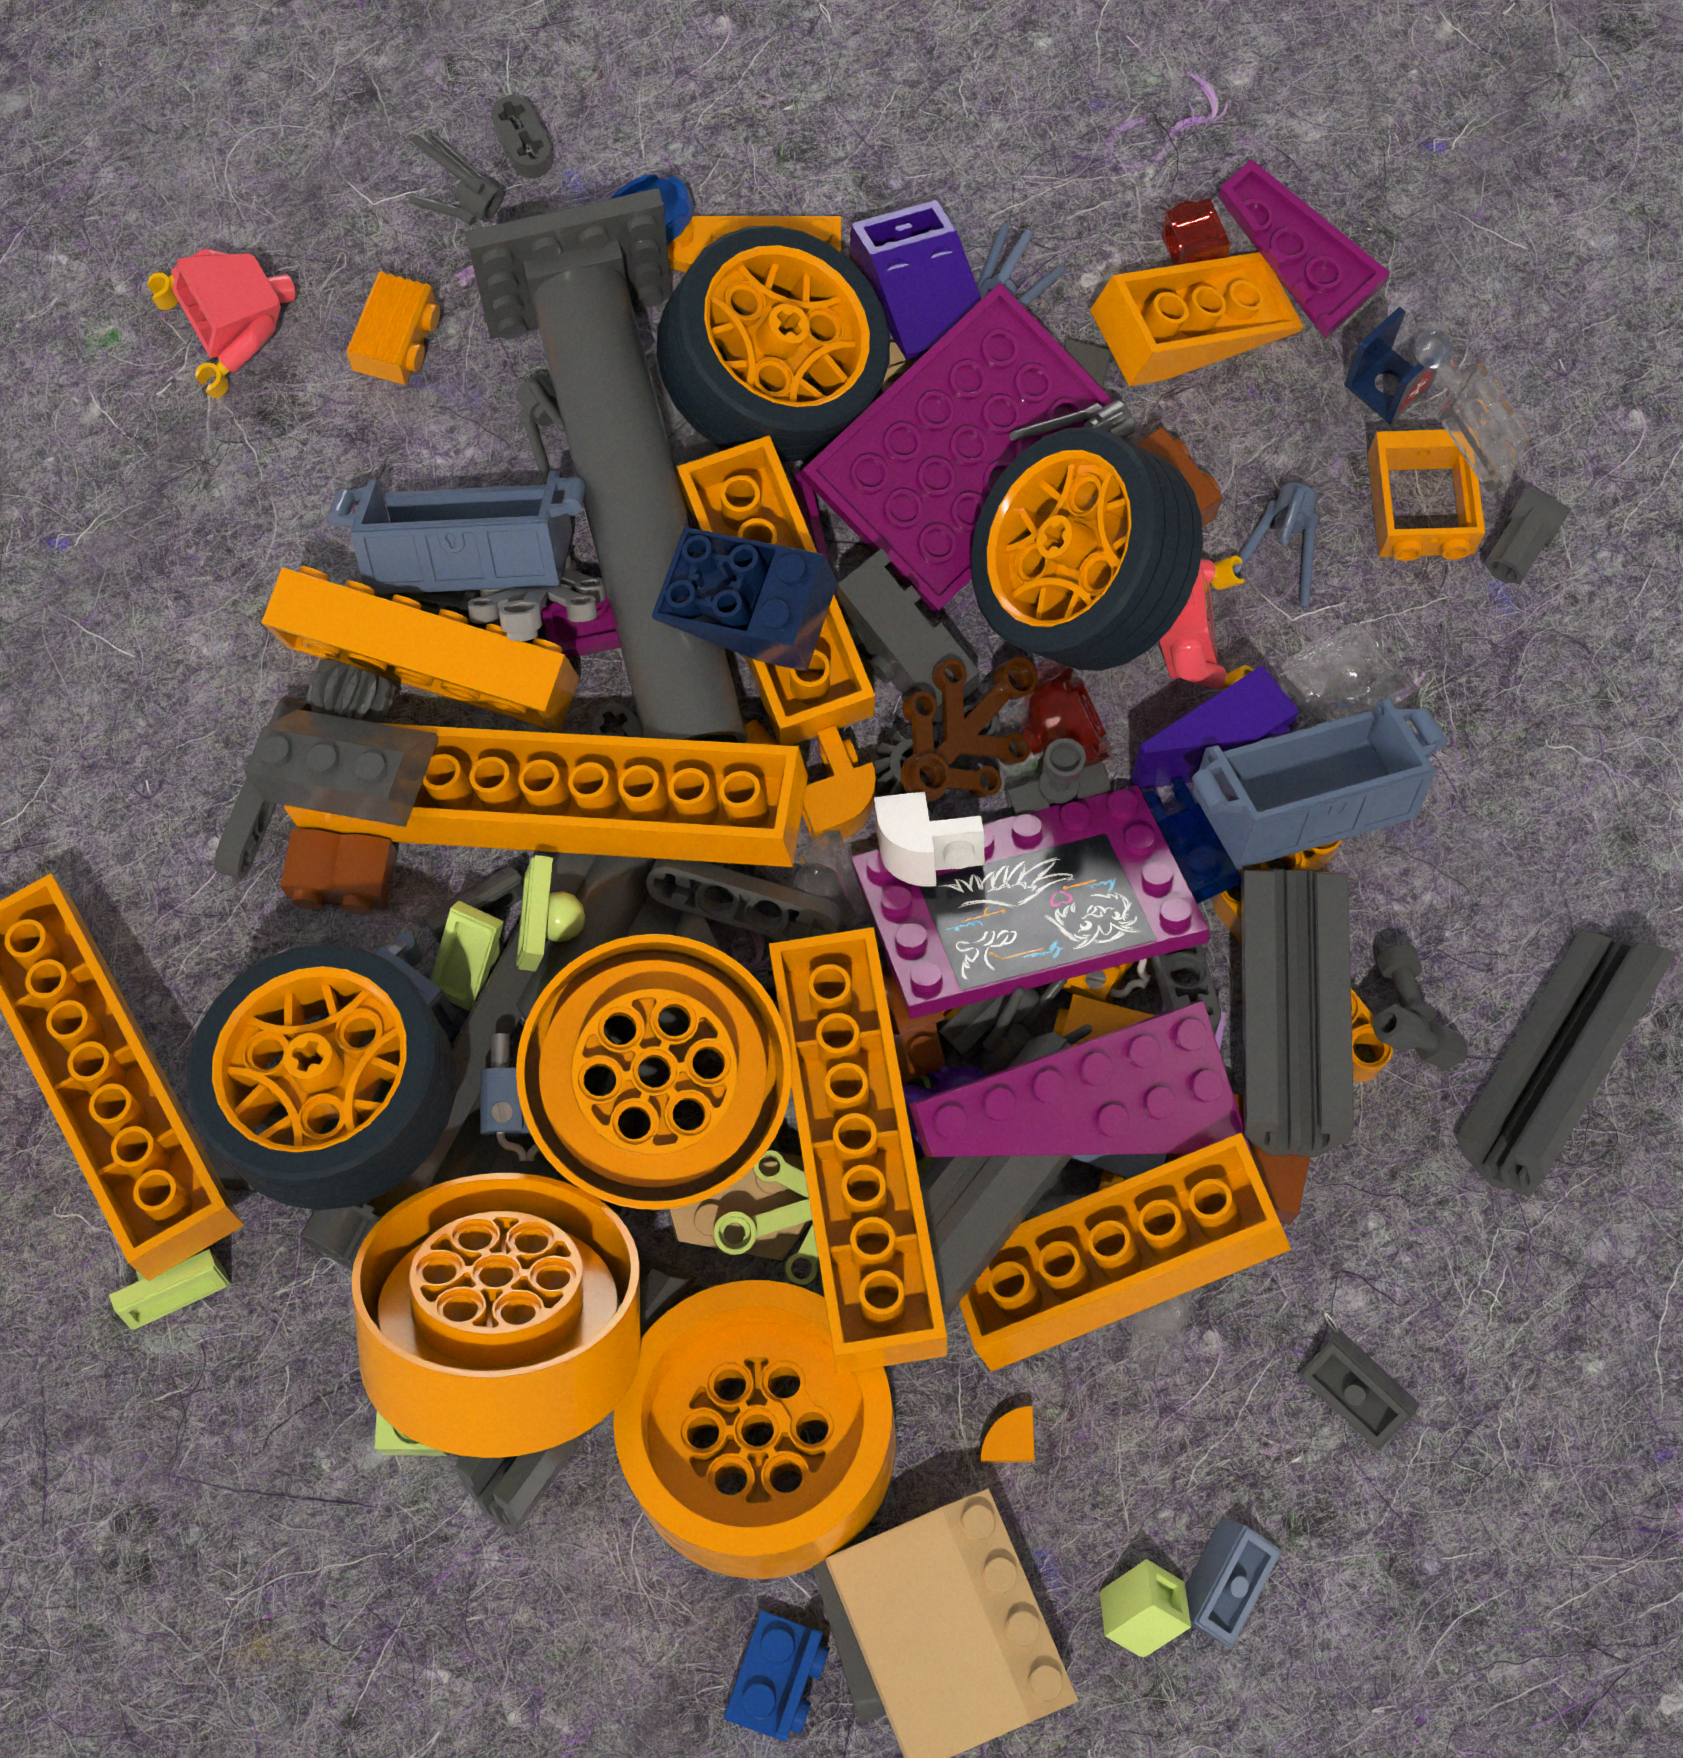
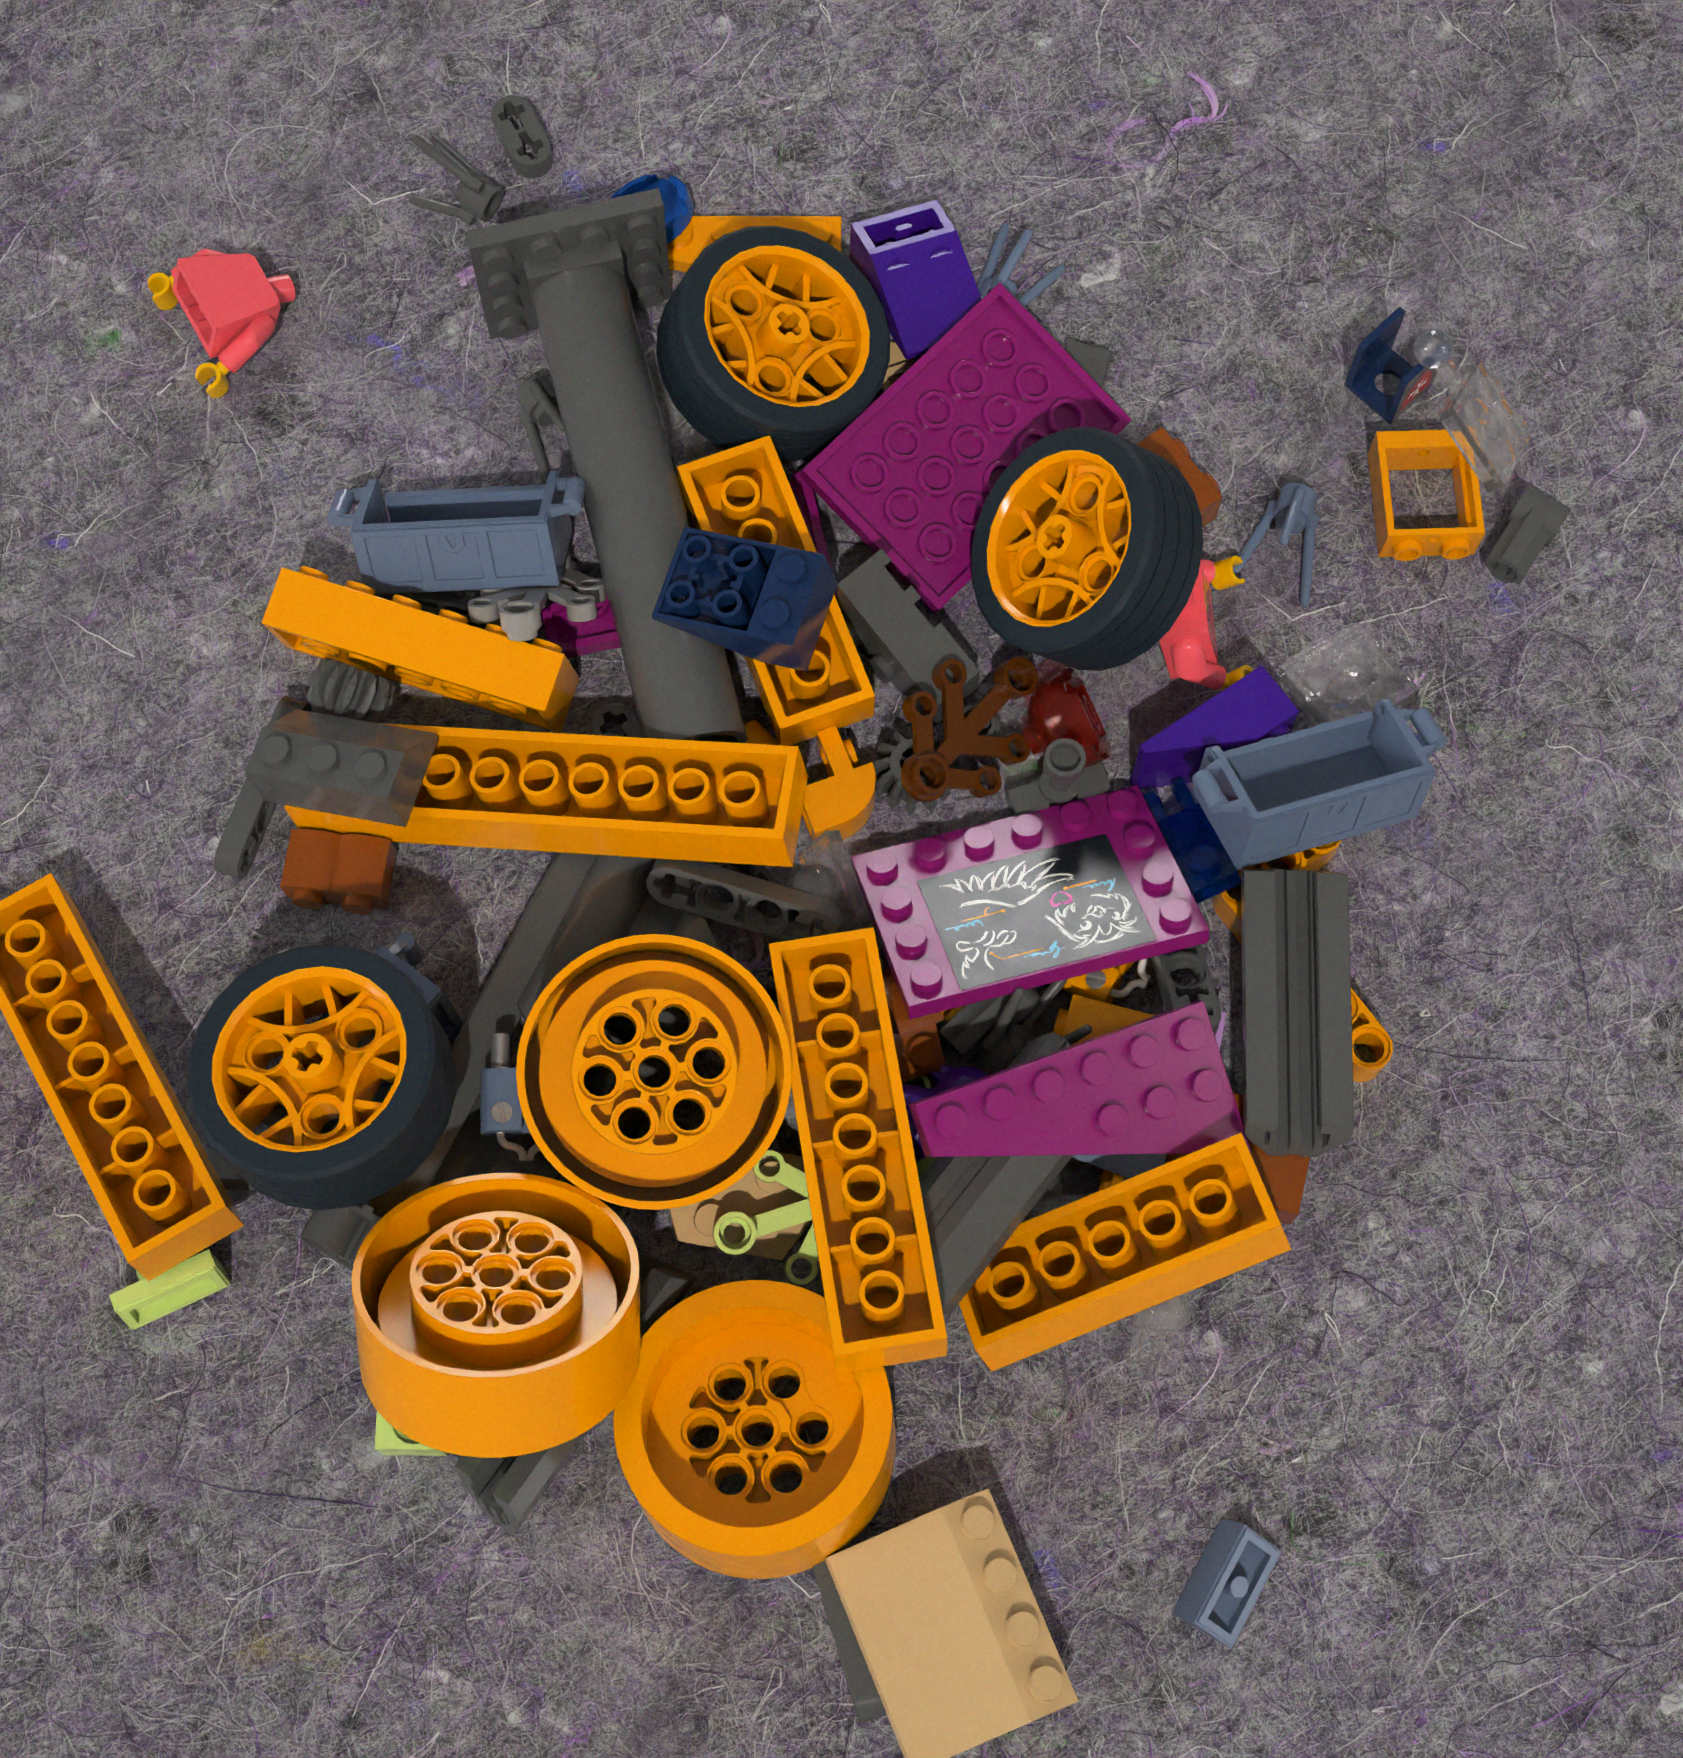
(393, 329): light orange brick -> none
(466, 954): yellowish green tile -> none
(488, 895): dark grey slope -> none
(544, 914): yellowish green tile -> none
(775, 1677): blue bracket -> none
(917, 847): white brick -> none
(1010, 1438): light orange tile -> none
(1111, 418): dark grey plant -> none
(1145, 1608): yellowish green panel -> none
(1192, 315): light orange slope -> none
(1194, 233): clear red brick -> none
(1306, 252): magenta wing -> none
(1359, 1390): dark grey slope -> none
(1412, 1021): dark grey bar -> none
(1559, 1059): dark grey piece -> none

